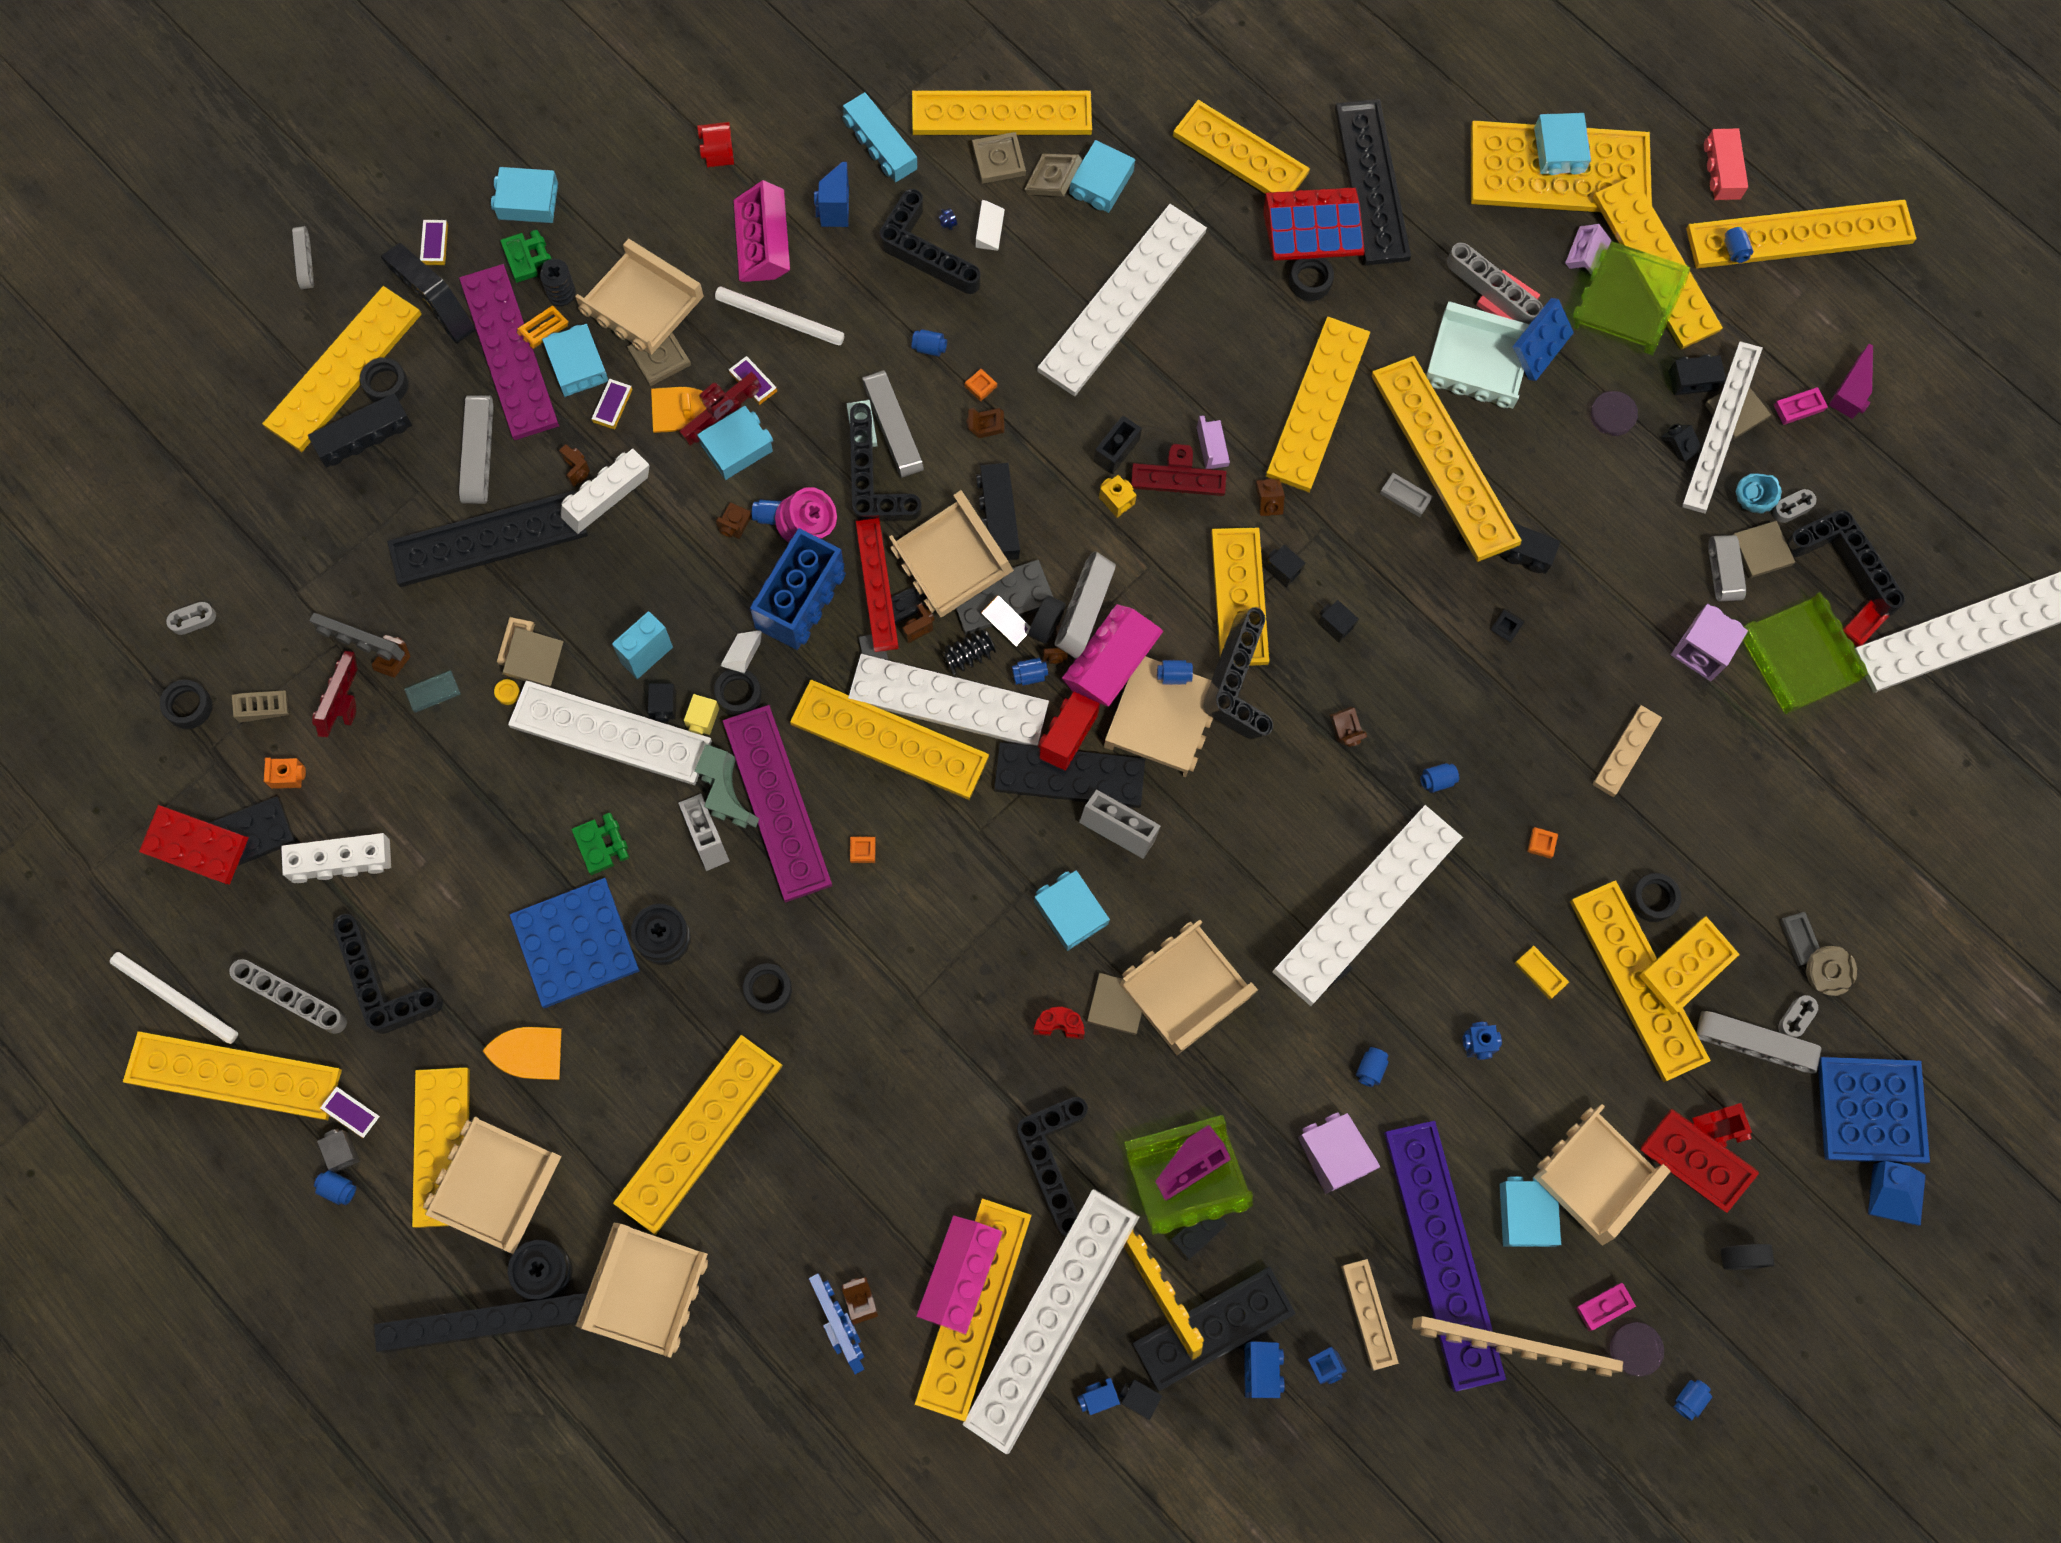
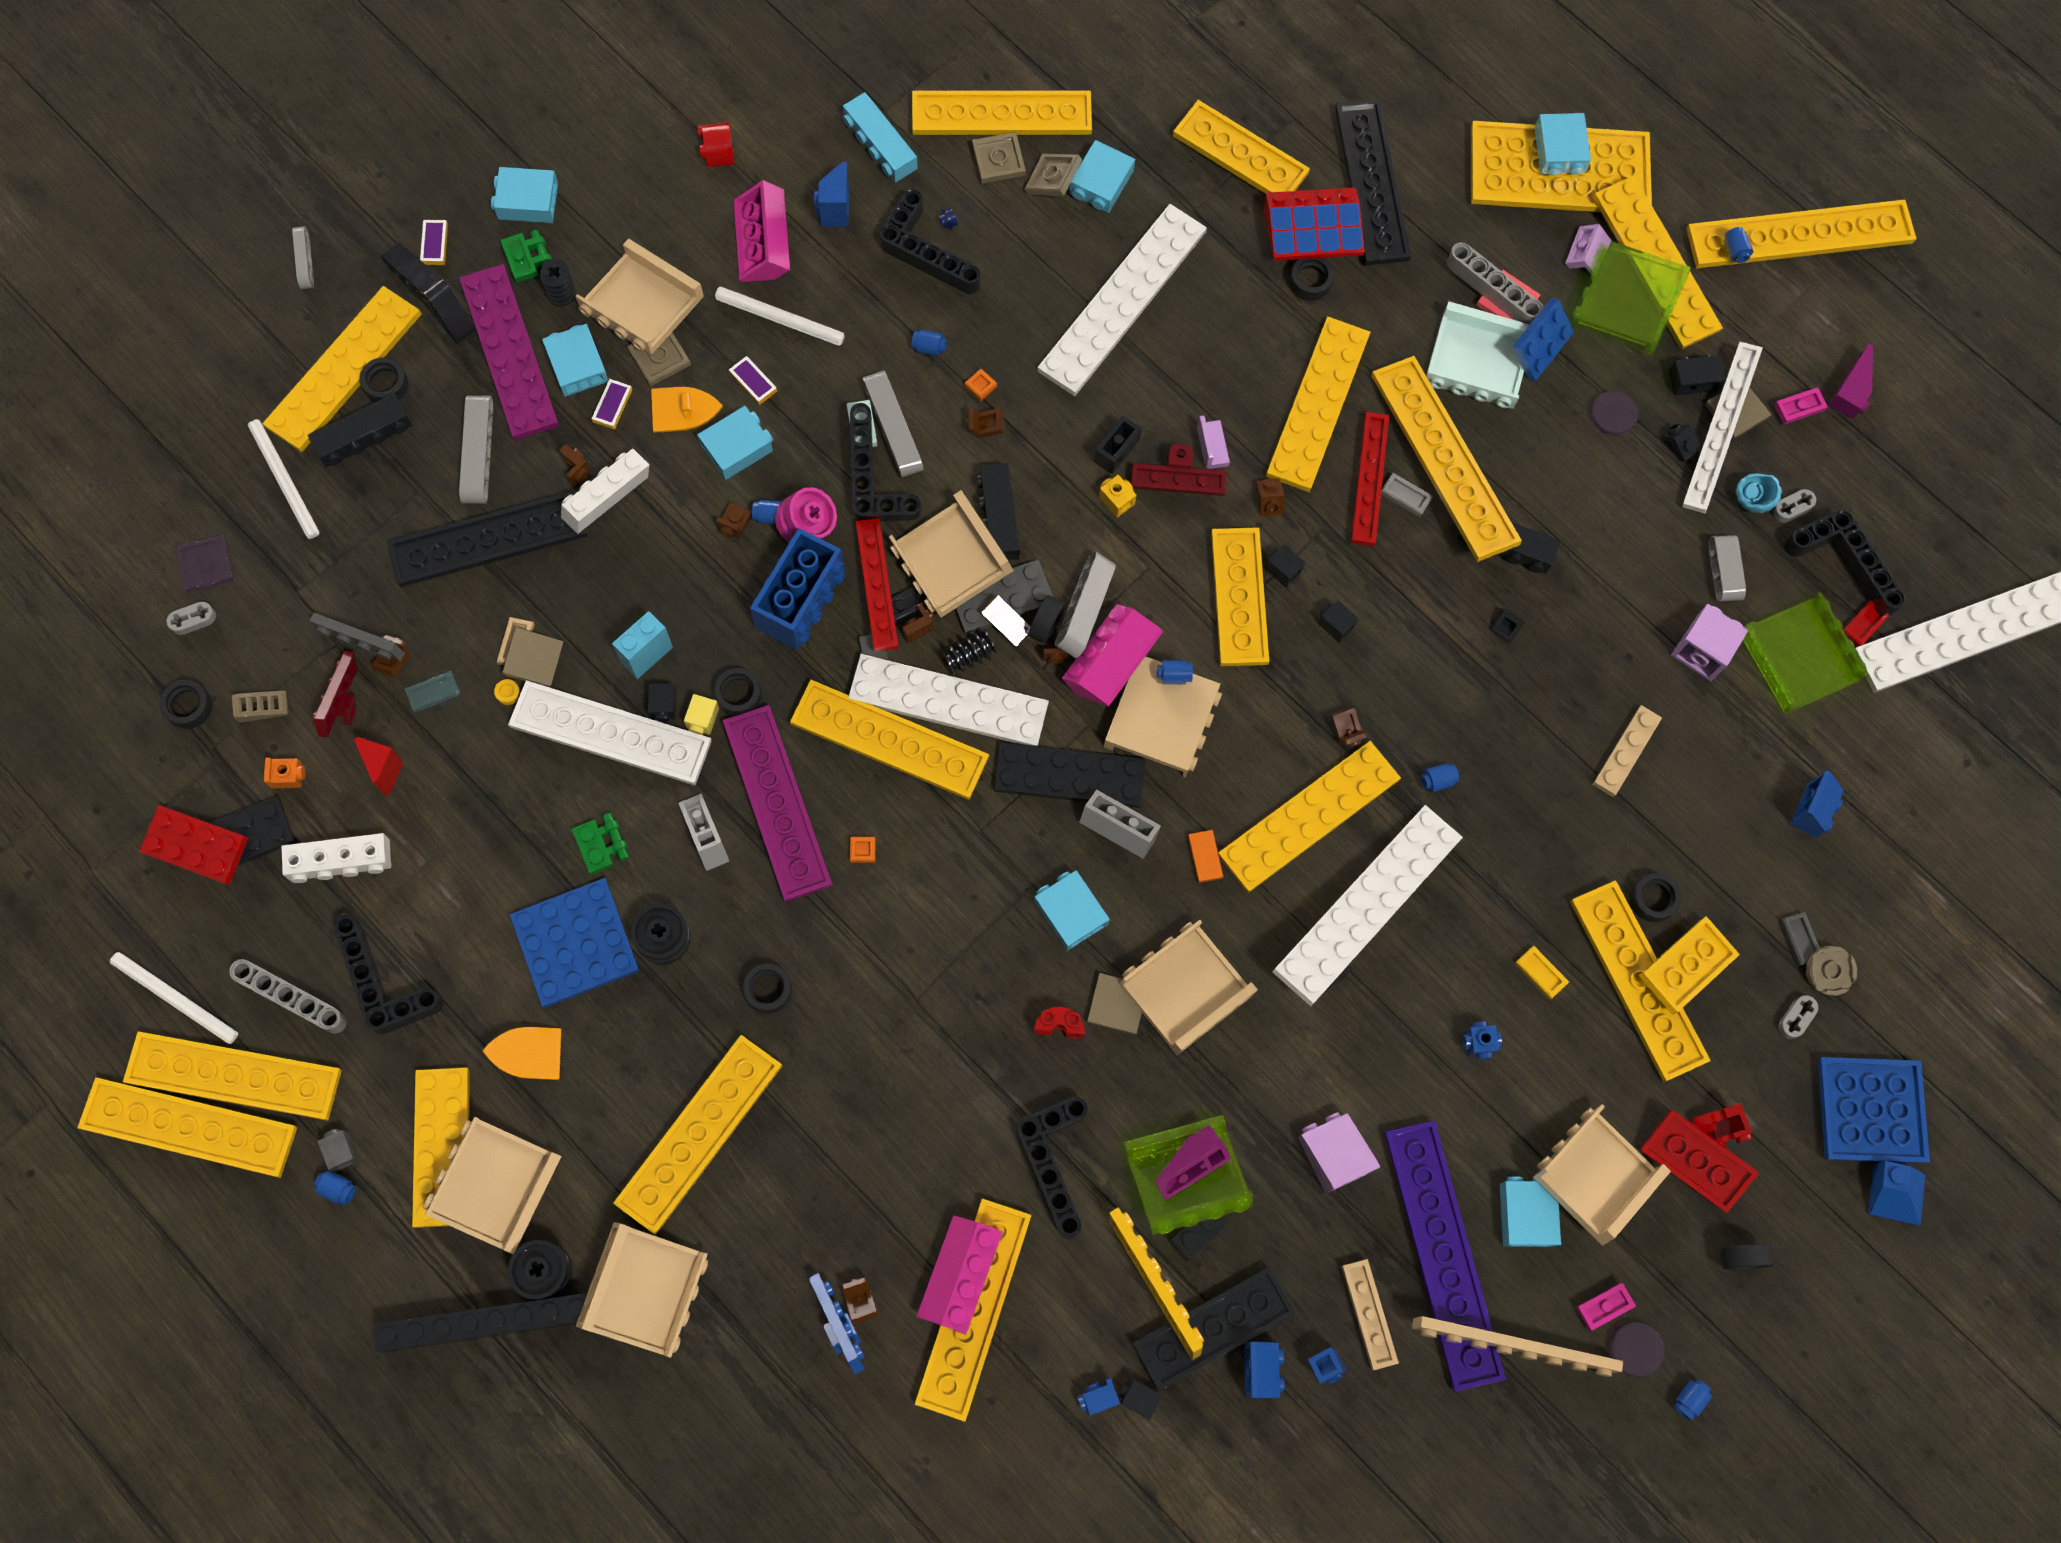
(187, 1127): none -> yellow plate
(205, 563): none -> clear purple tile
(283, 479): none -> white axle
(349, 1112): dark purple tile -> none
(380, 763): none -> red slope
(529, 337): light orange tile -> none
(717, 770): sand green arch -> none
(719, 405): dark red plate -> none
(742, 651): white slope -> none
(989, 226): white slope -> none
(1030, 671): blue brick -> none
(1050, 1321): white plate -> none
(1068, 730): red brick -> none
(1205, 856): none -> orange tile
(1234, 674): black beam -> none
(1308, 816): none -> yellow plate
(1370, 479): none -> red plate
(1372, 1067): blue brick -> none
(1542, 842): orange tile -> none
(1726, 164): coral brick -> none
(1758, 1042): light grey beam -> none
(1764, 549): dark tan tile -> none
(1818, 805): none -> blue slope

